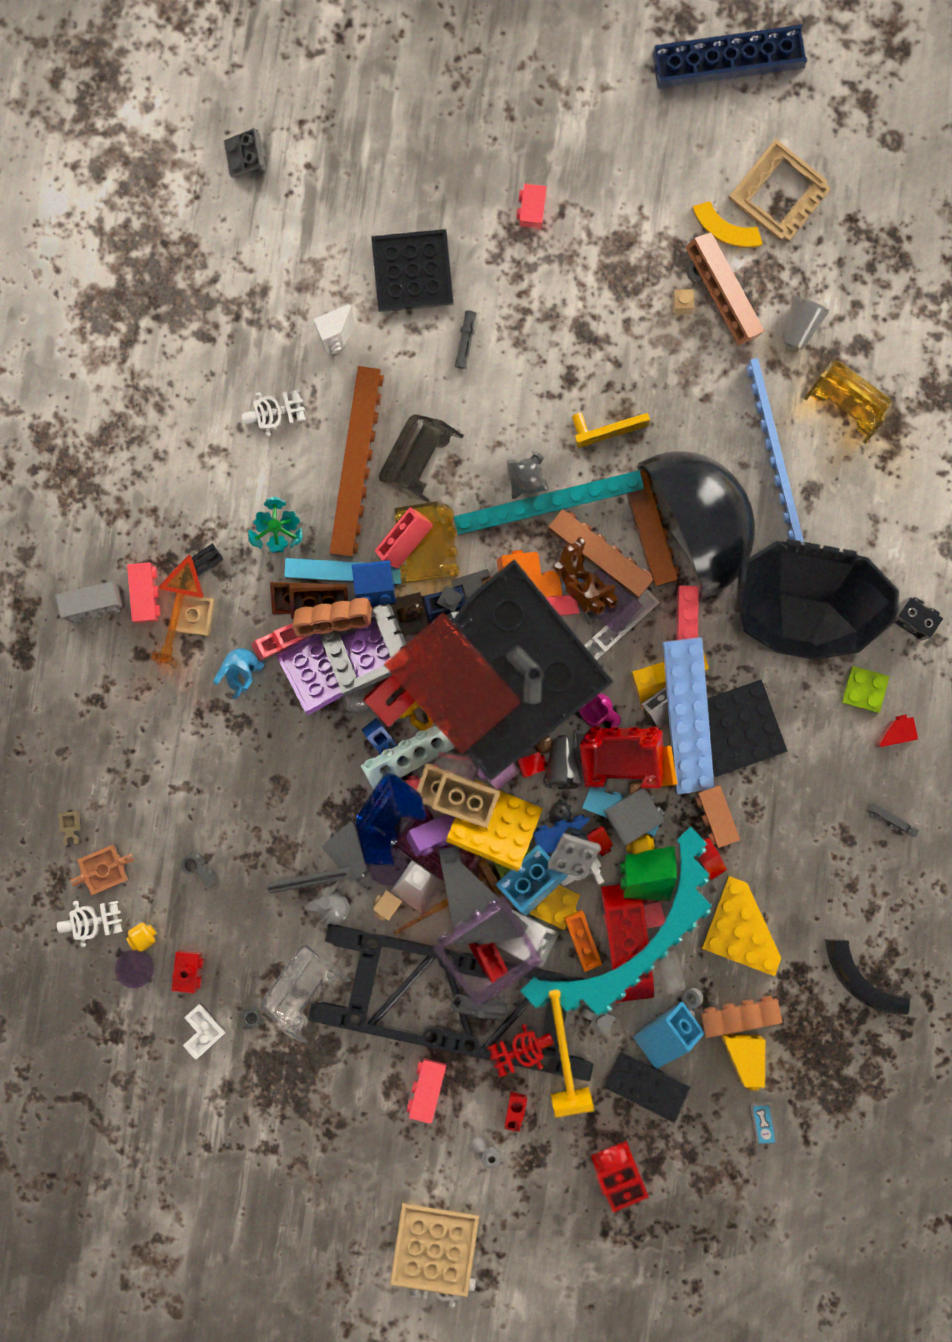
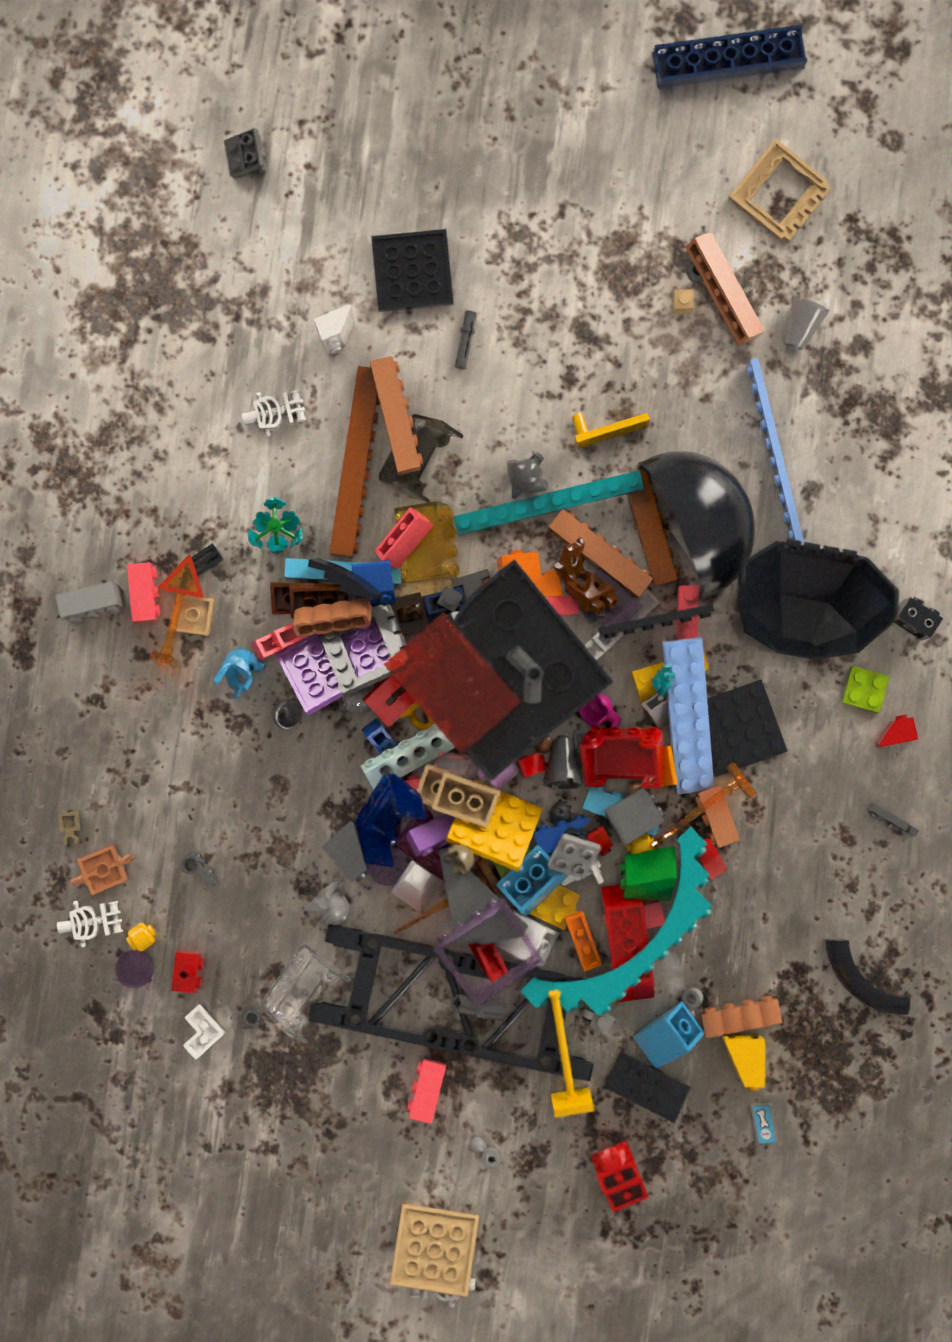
(287, 714): none -> flat silver piece
(309, 880): dark grey axle -> none
(348, 580): none -> black slope
(386, 905): tan brick -> none
(395, 415): none -> nougat brick
(461, 858): none -> dark tan hair
(515, 1111): red leg -> none
(532, 206): coral brick -> none
(539, 1043): red torso -> none
(662, 680): none -> teal plate
(663, 619): none -> black plate
(724, 231): yellow tile -> none
(738, 782): none -> clear orange piece
(740, 930): yellow plate -> none
(853, 396): clear yellow windscreen -> none

